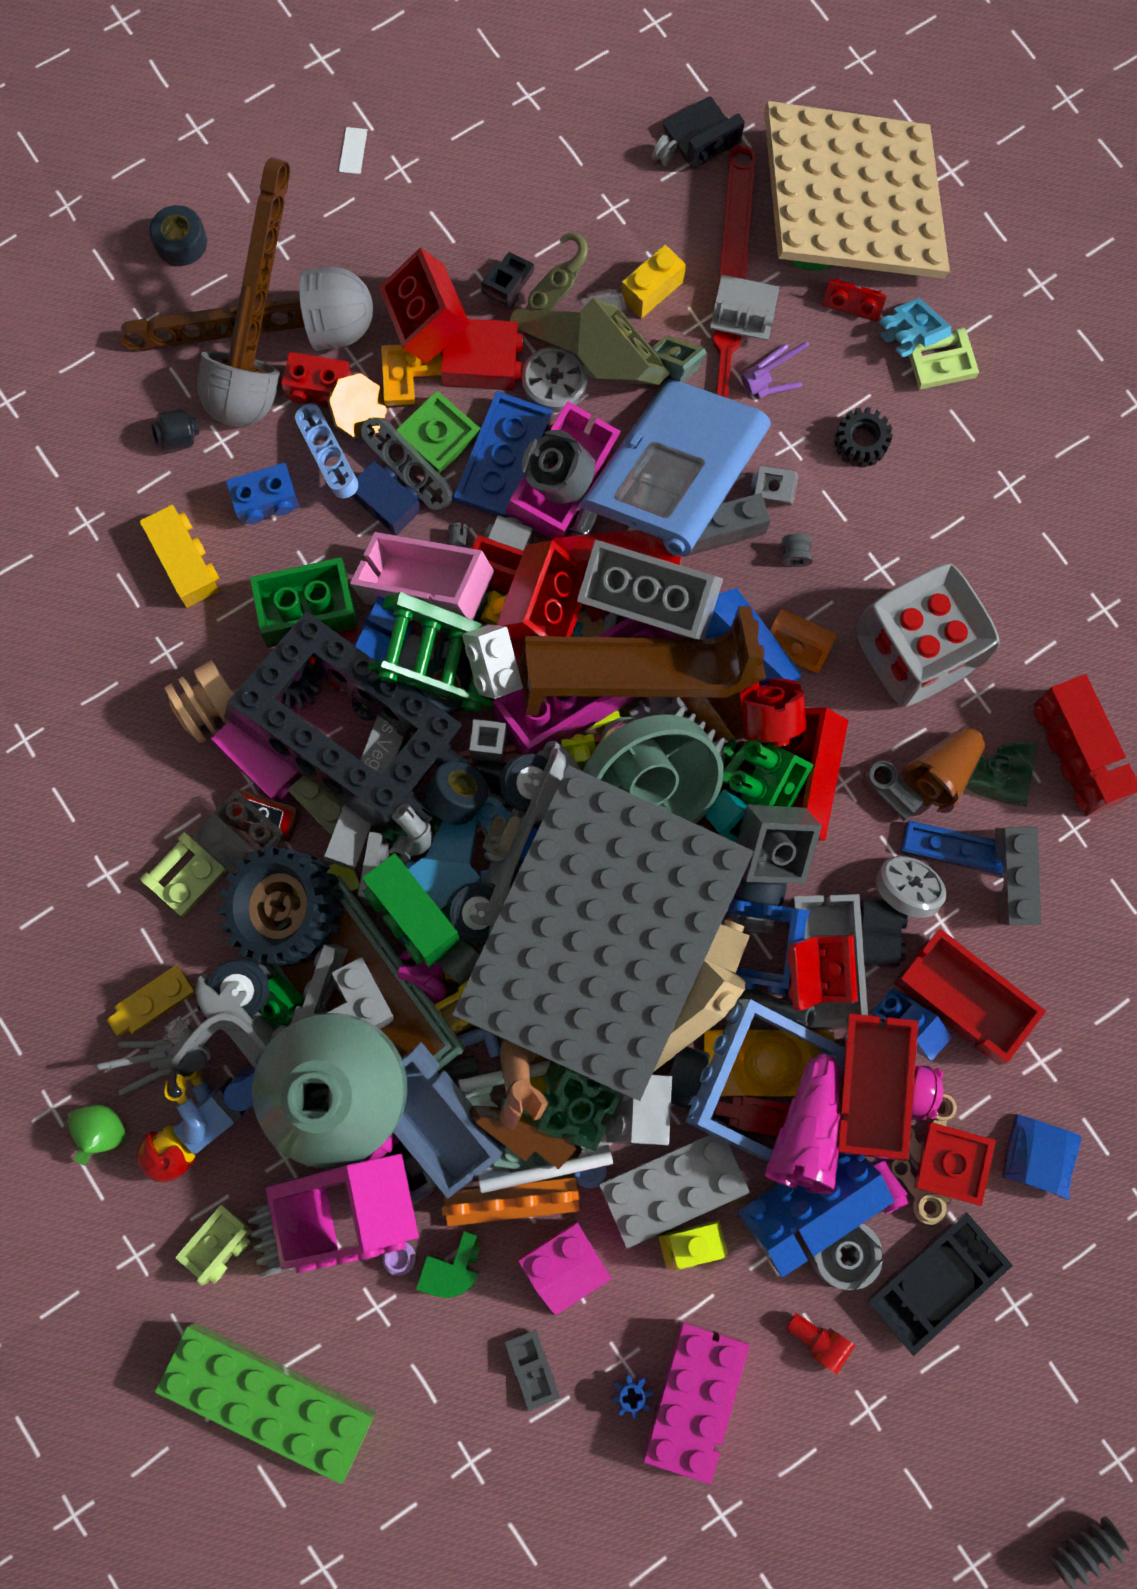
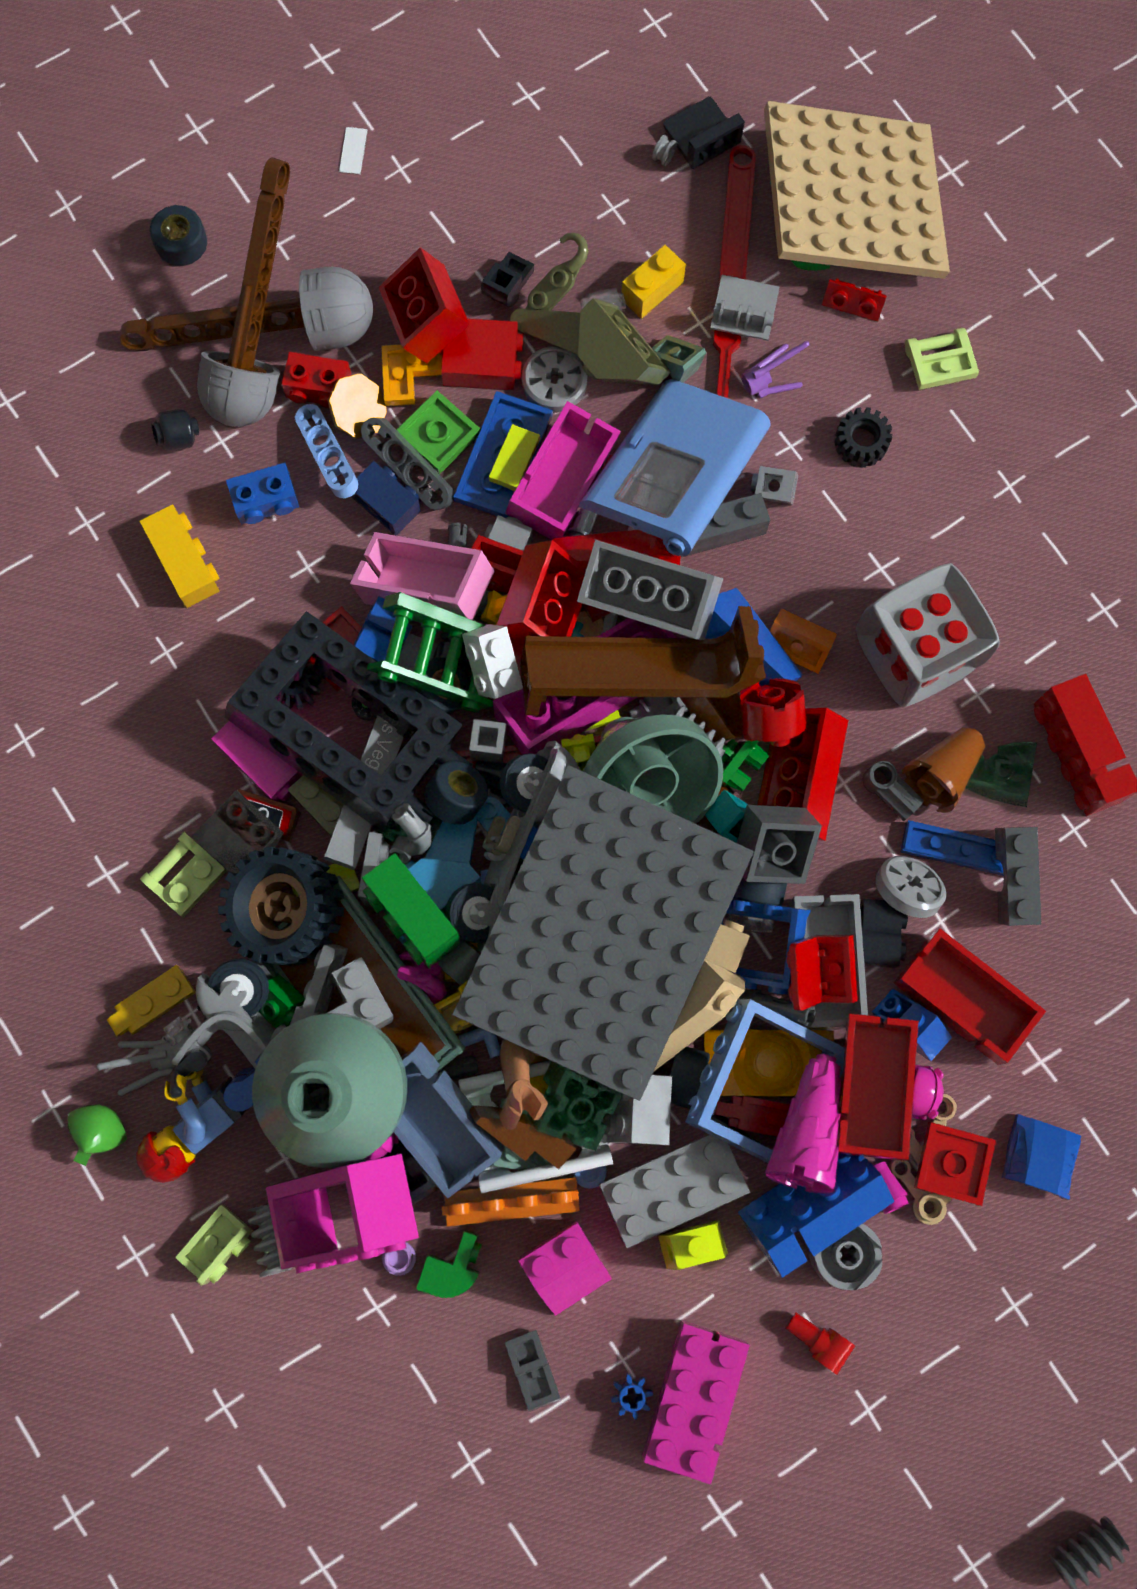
(202, 702): light nougat wheel -> none
(266, 1402): bright green brick -> none
(314, 588): green brick -> none
(514, 457): none -> neon yellow tile
(558, 467): dark grey brick -> none
(775, 779): green brick -> none
(797, 550): dark grey wheel -> none
(920, 324): medium azure plate -> none
(939, 1283): black slope -> none

